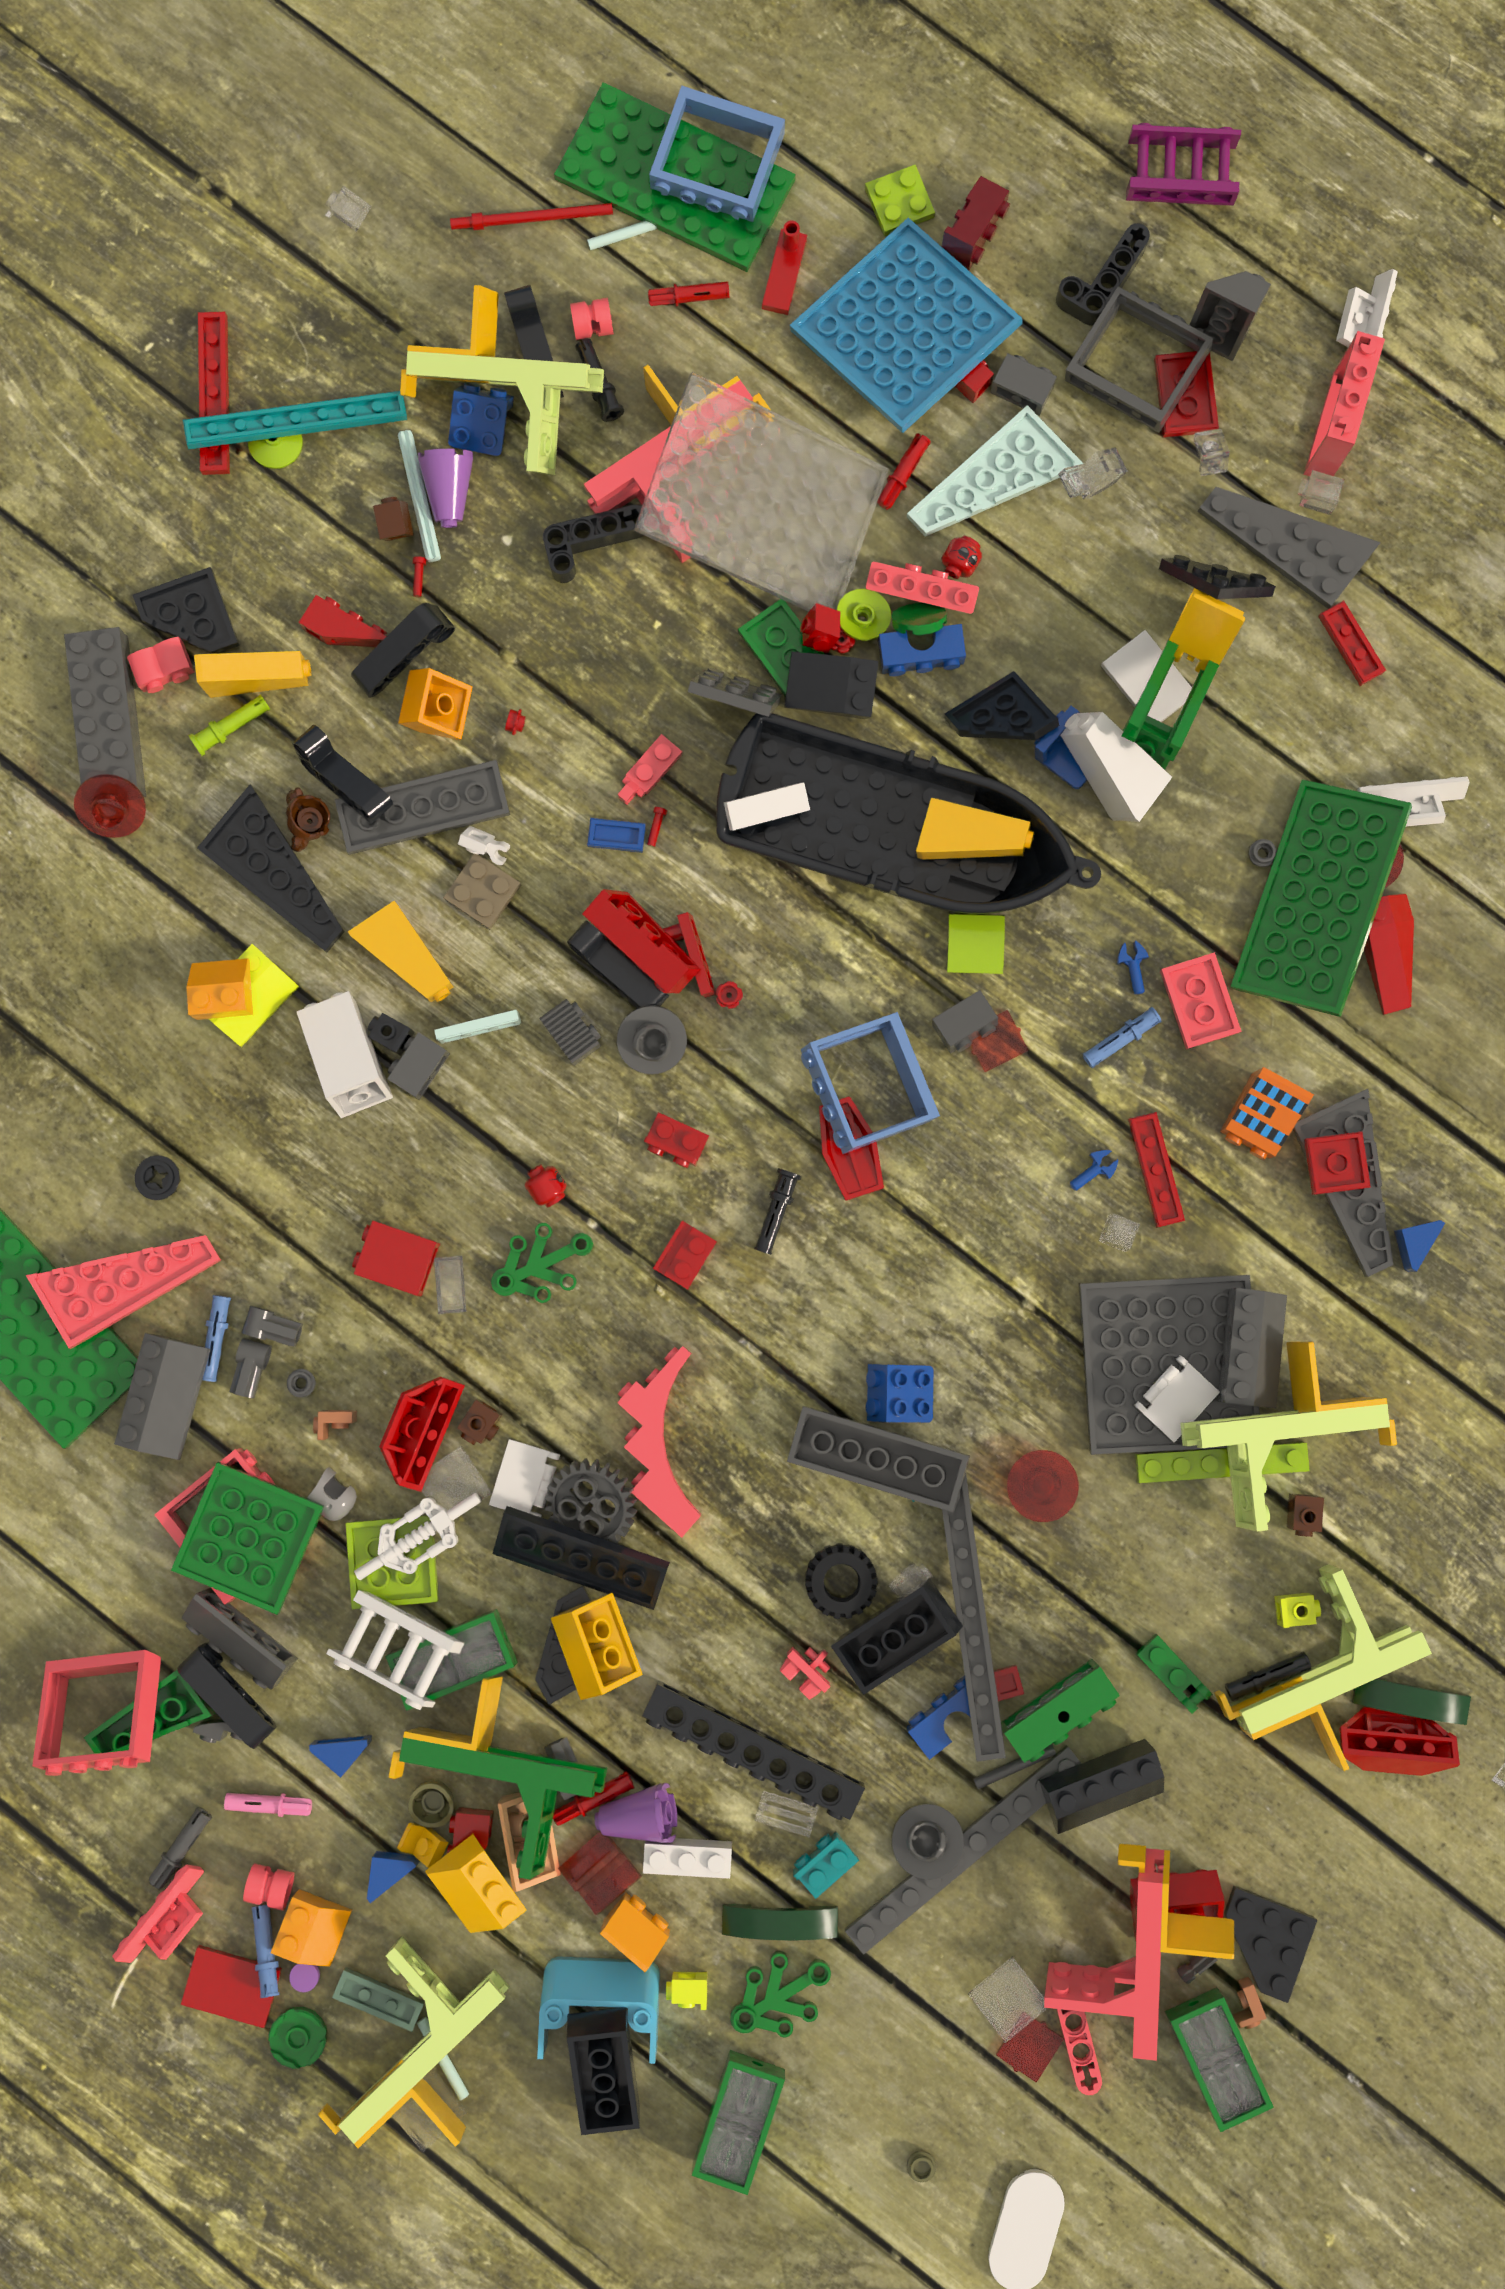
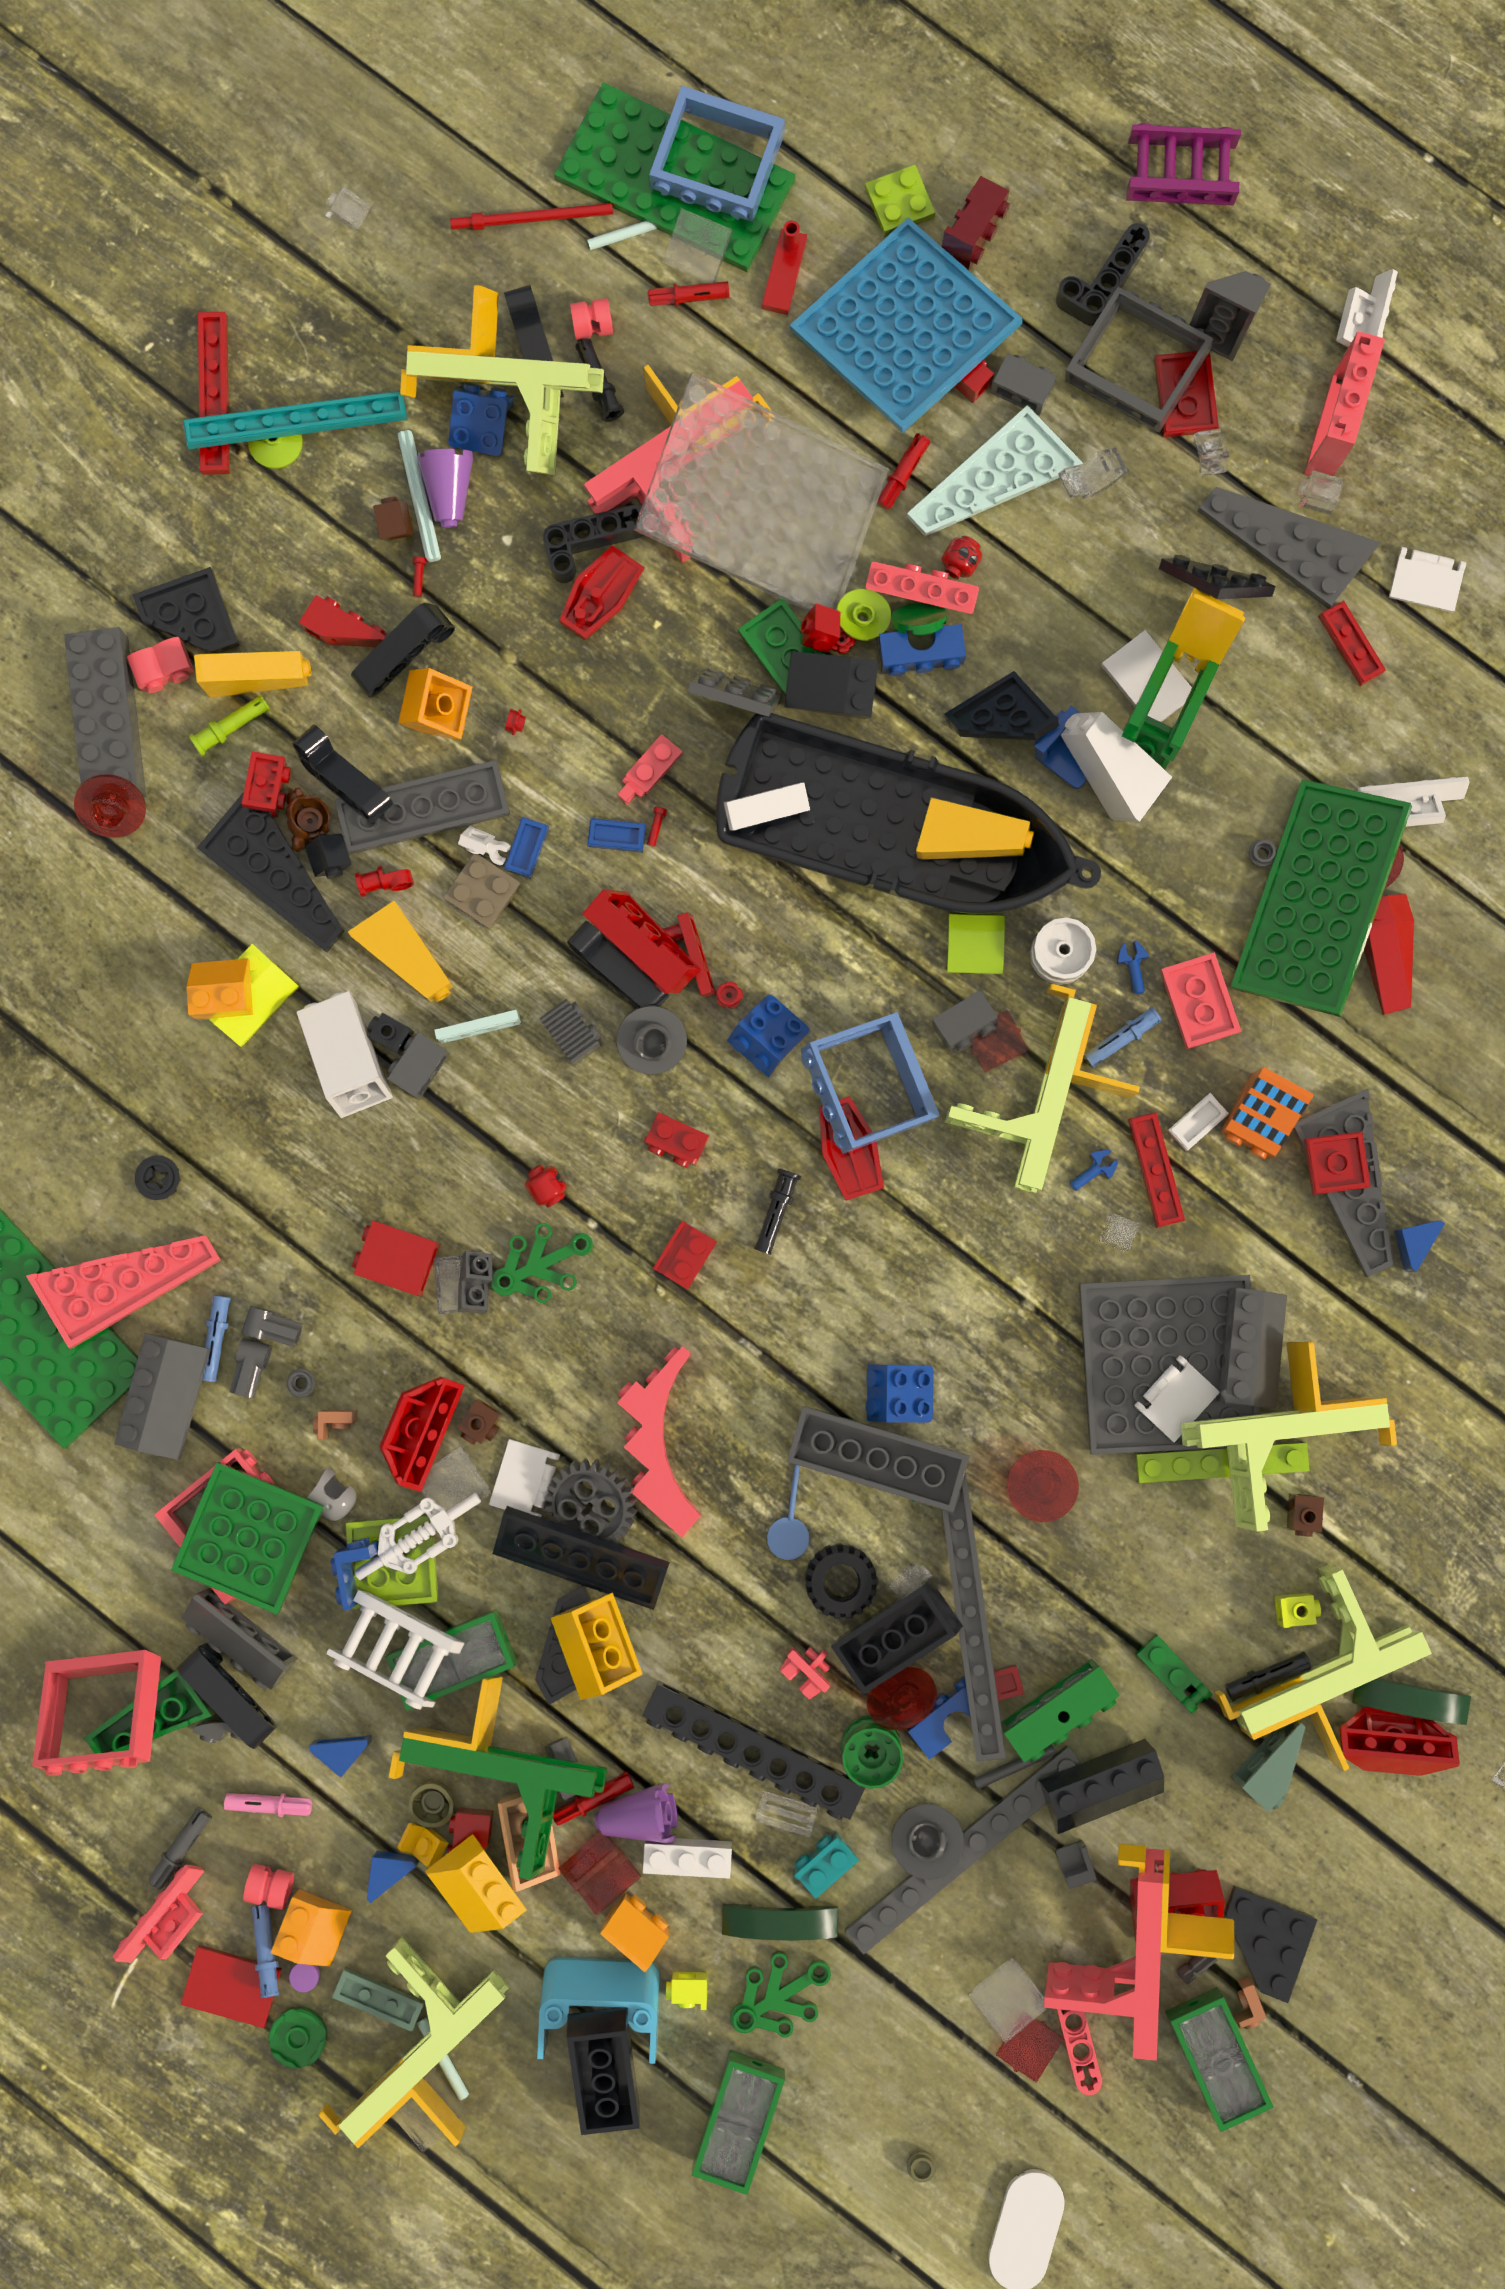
(266, 782): none -> red bracket
(328, 855): none -> black brick
(342, 1567): none -> blue bracket
(378, 880): none -> red connector
(474, 1281): none -> dark grey slope
(526, 847): none -> blue tile
(600, 592): none -> red piece
(698, 246): none -> clear tile
(768, 1034): none -> blue bracket
(789, 1536): none -> medium blue piece
(869, 1767): none -> green wheel
(902, 1699): none -> clear red piece
(1060, 934): none -> white wheel
(1062, 1067): none -> yellowish green piece
(1075, 1864): none -> dark grey panel
(1198, 1122): none -> white tile
(1271, 1766): none -> sand green slope
(1427, 580): none -> white piece

